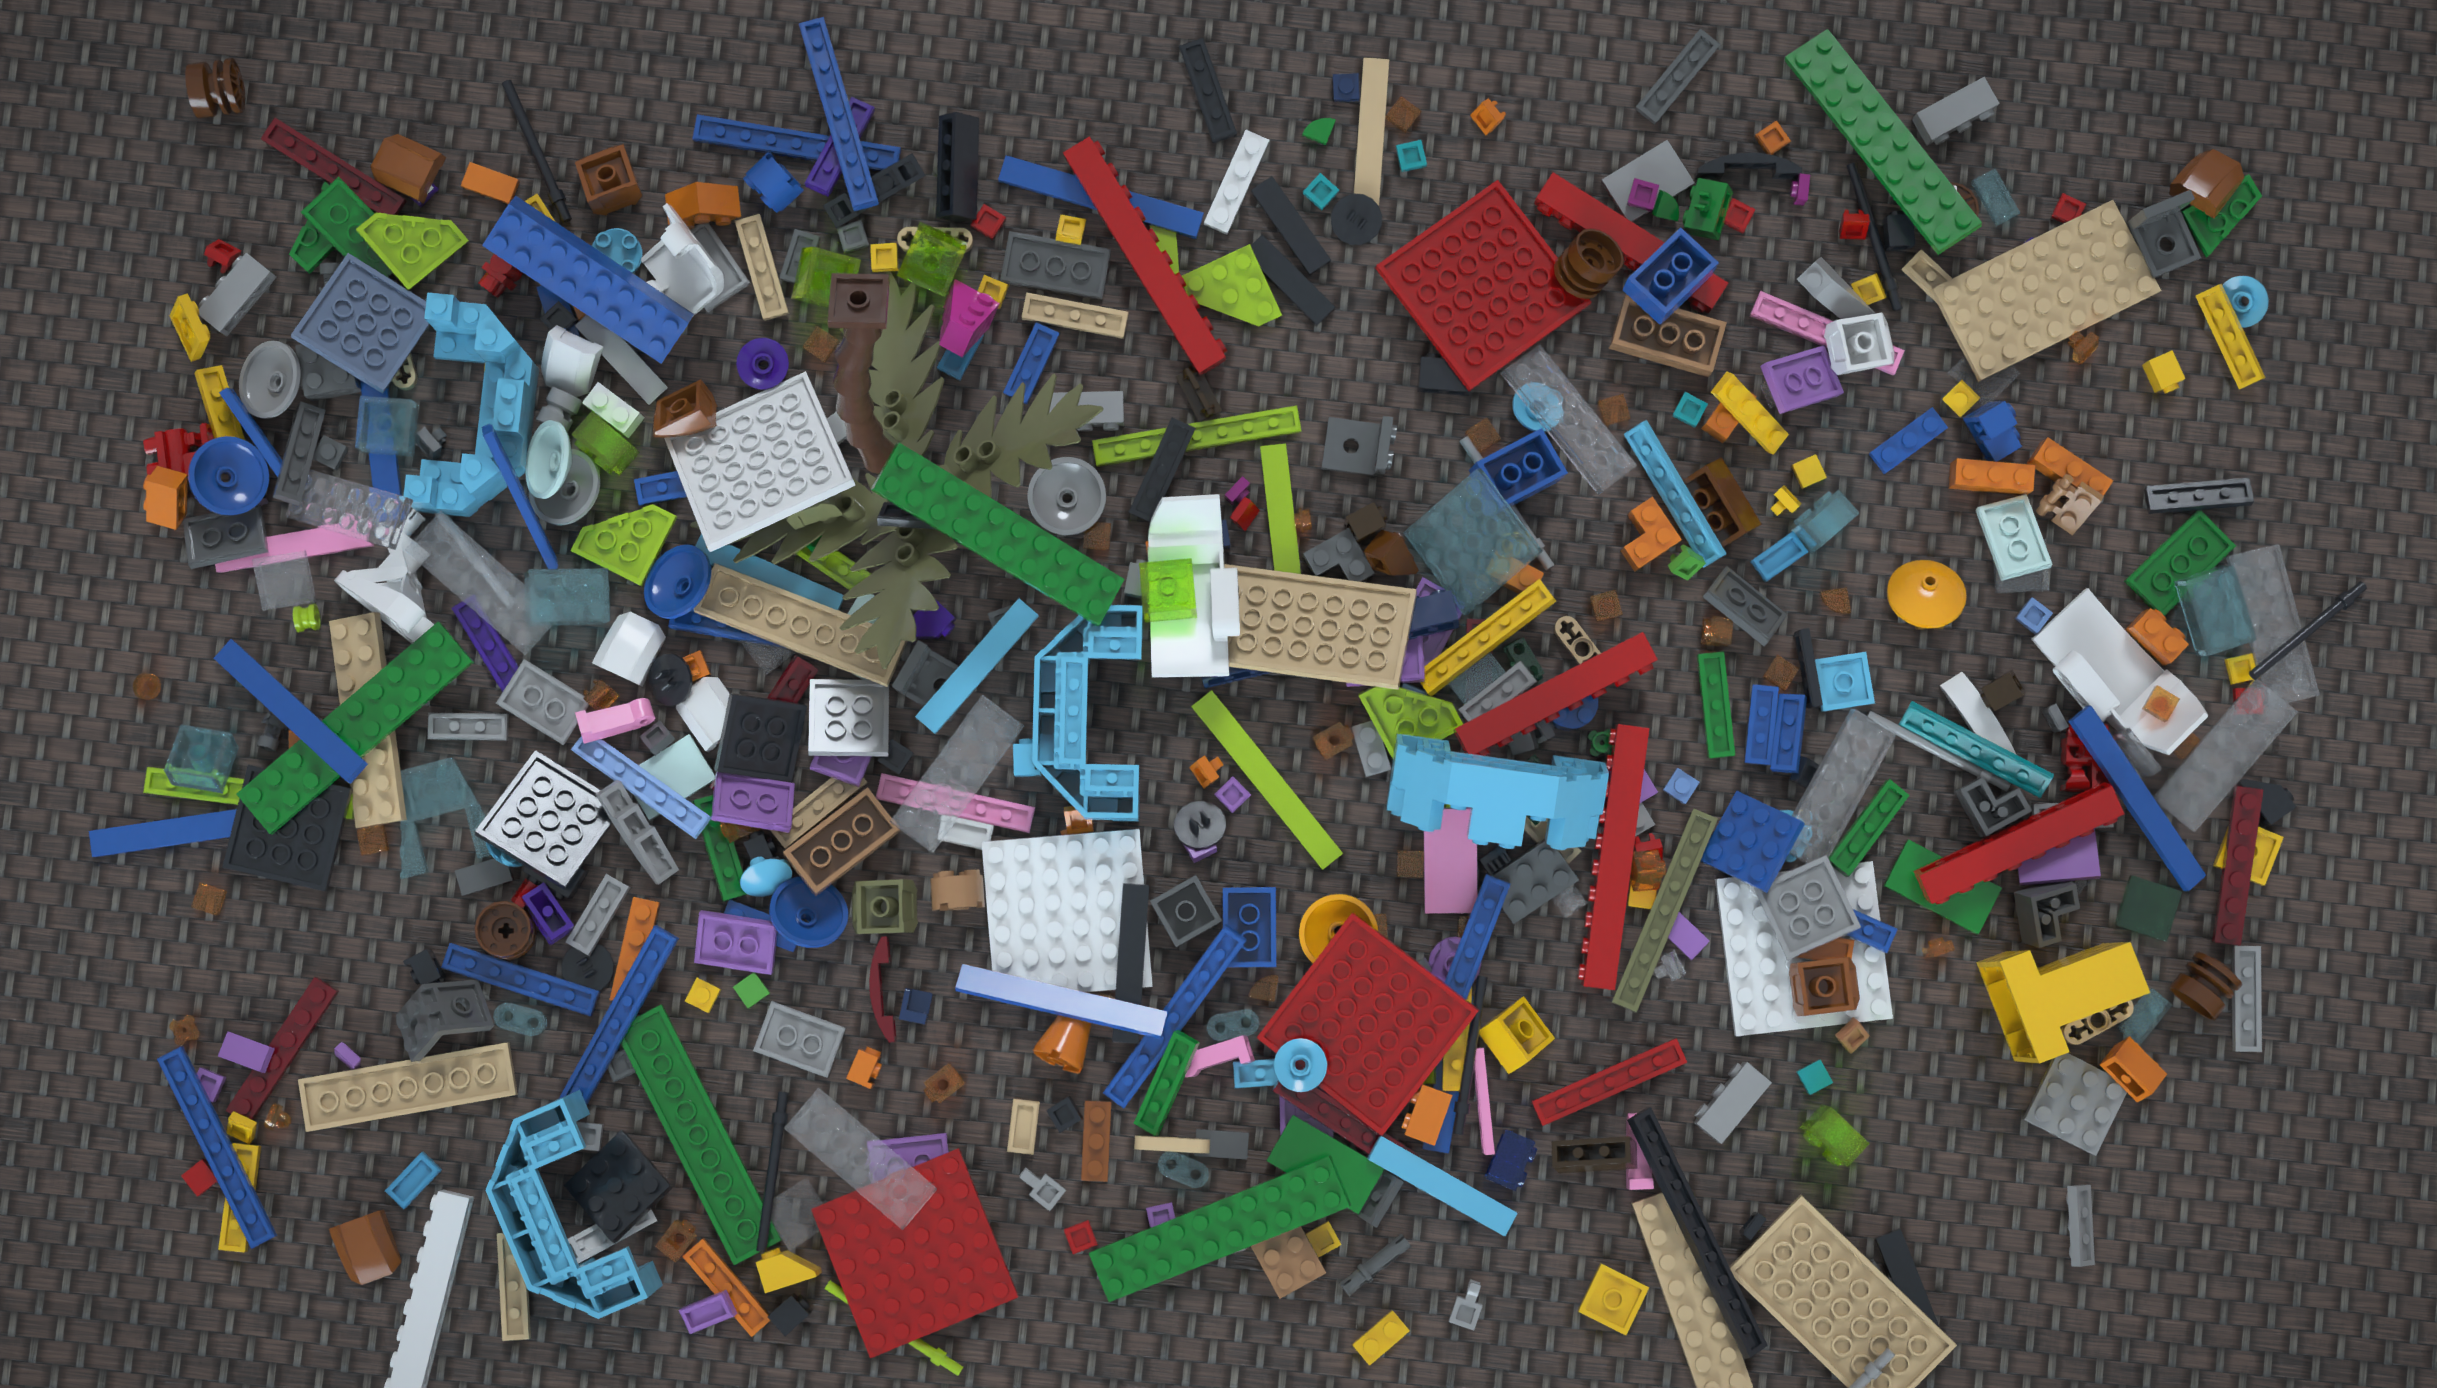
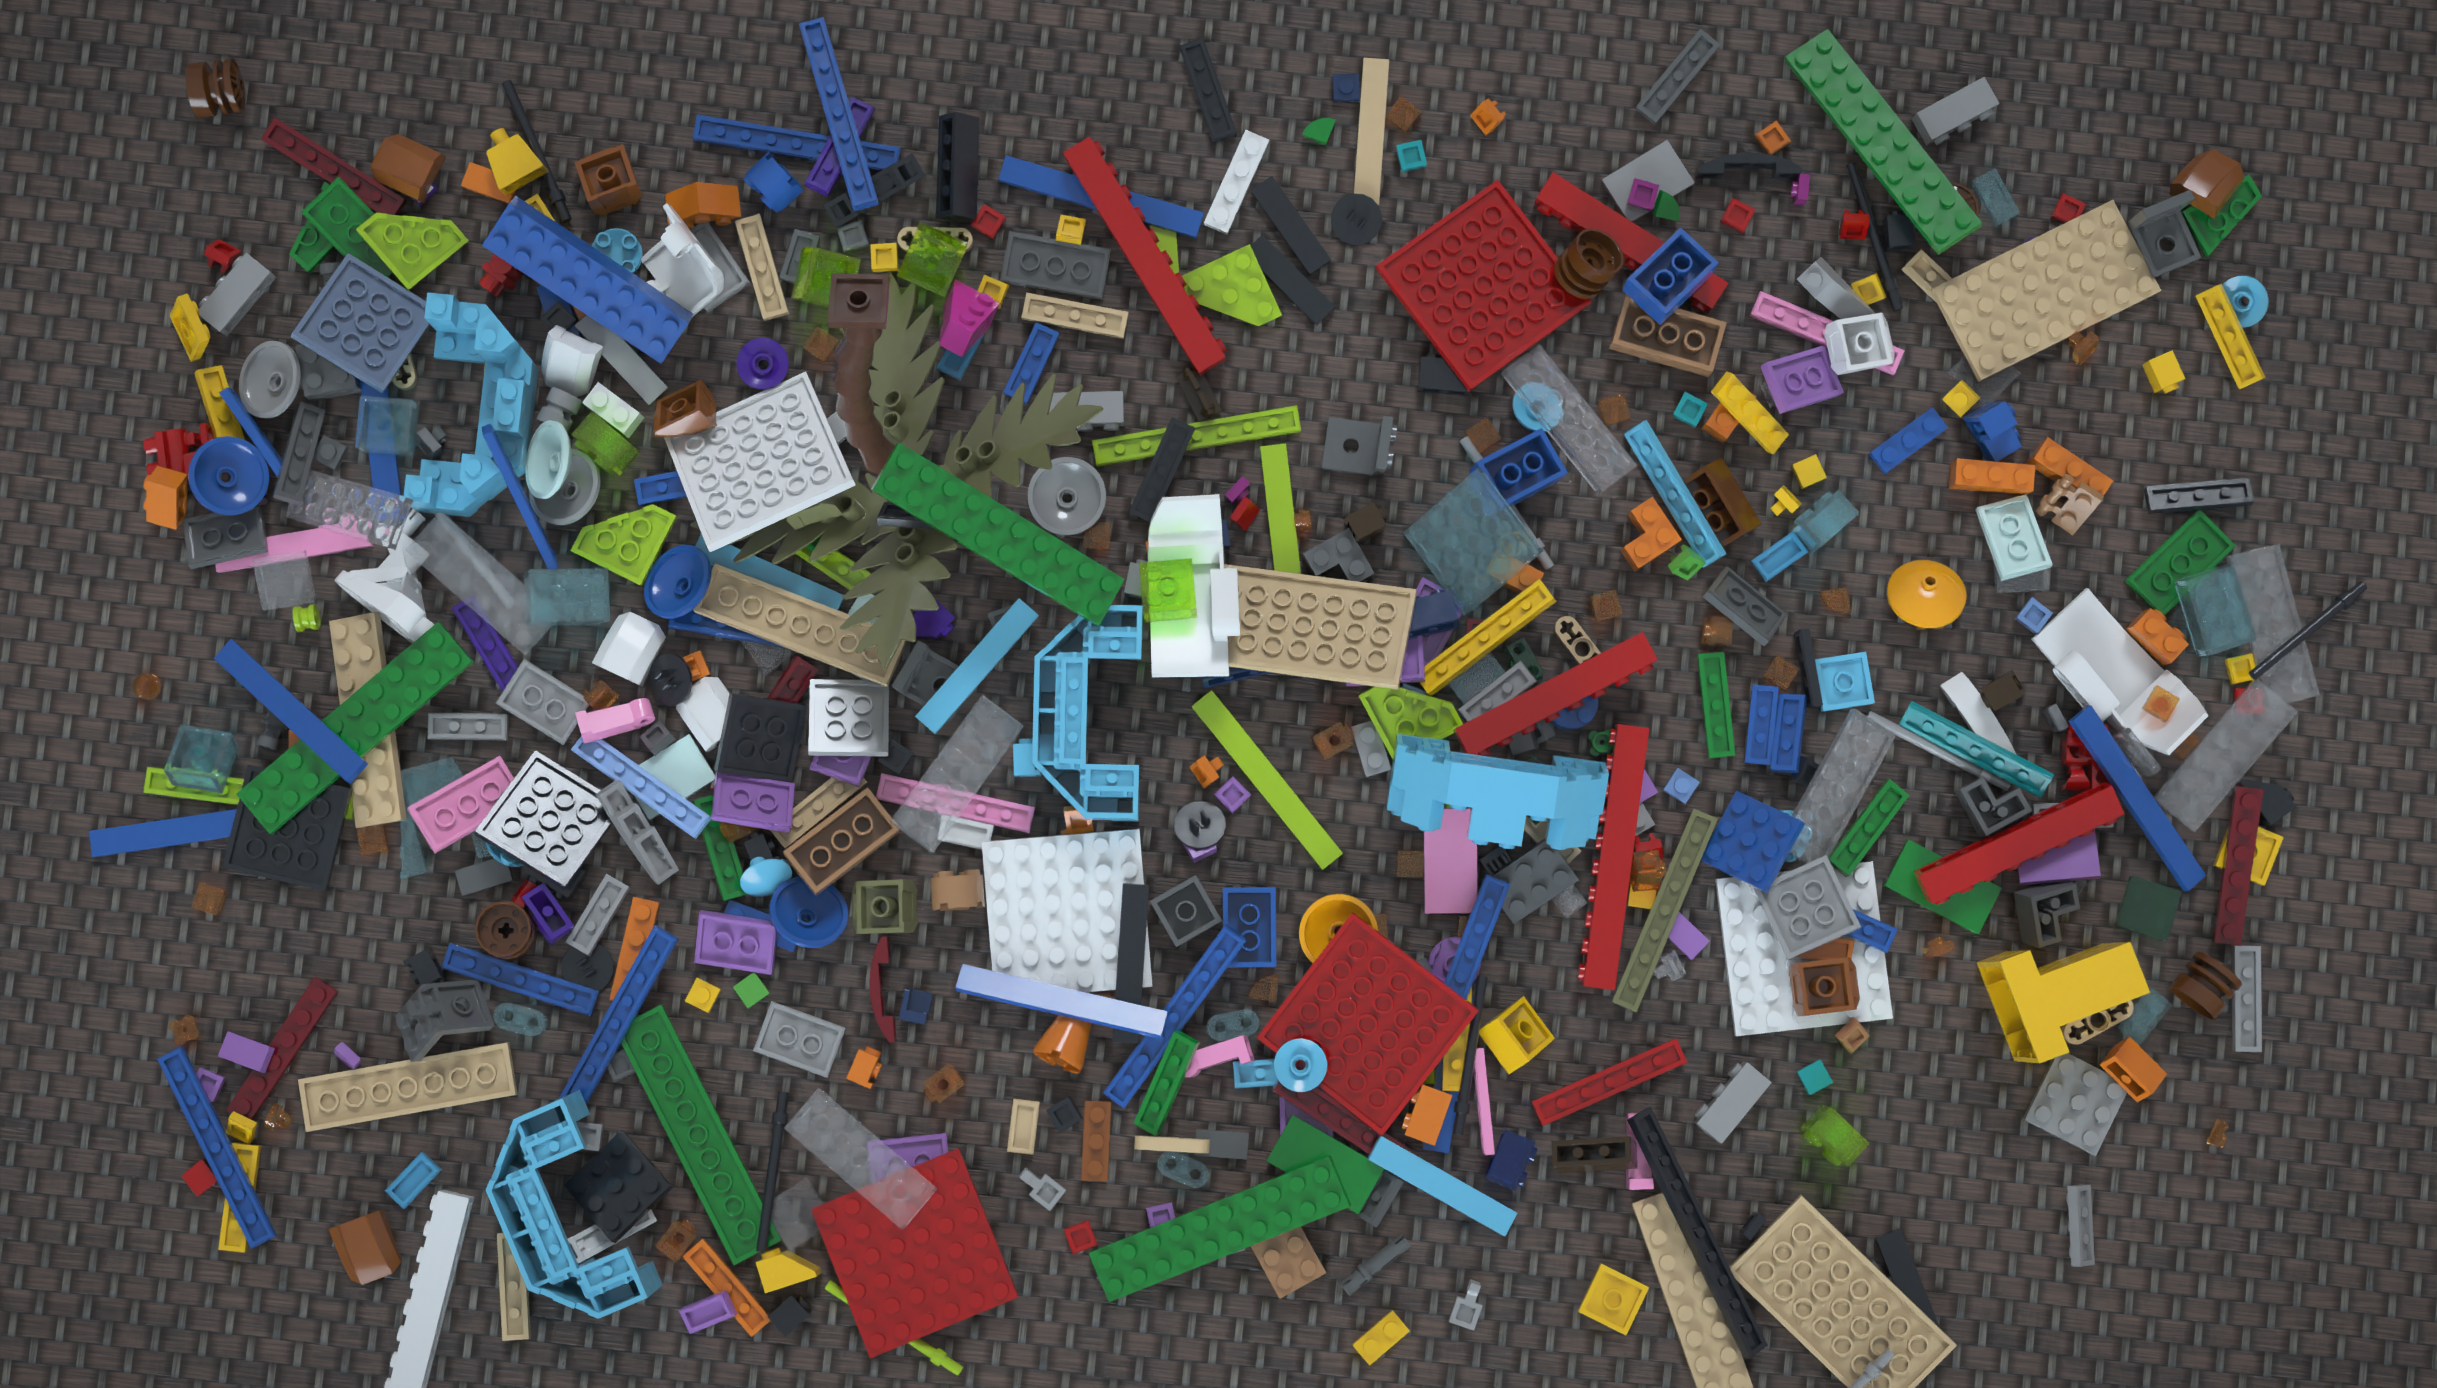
(460, 805): none -> bright pink tile
(513, 162): none -> yellow torso
(1321, 191): teal plate -> none
(1323, 1239): yellow plate -> none
(1390, 554): reddish brown slope -> none
(1707, 208): green brick -> none
(2217, 1135): none -> clear orange tile

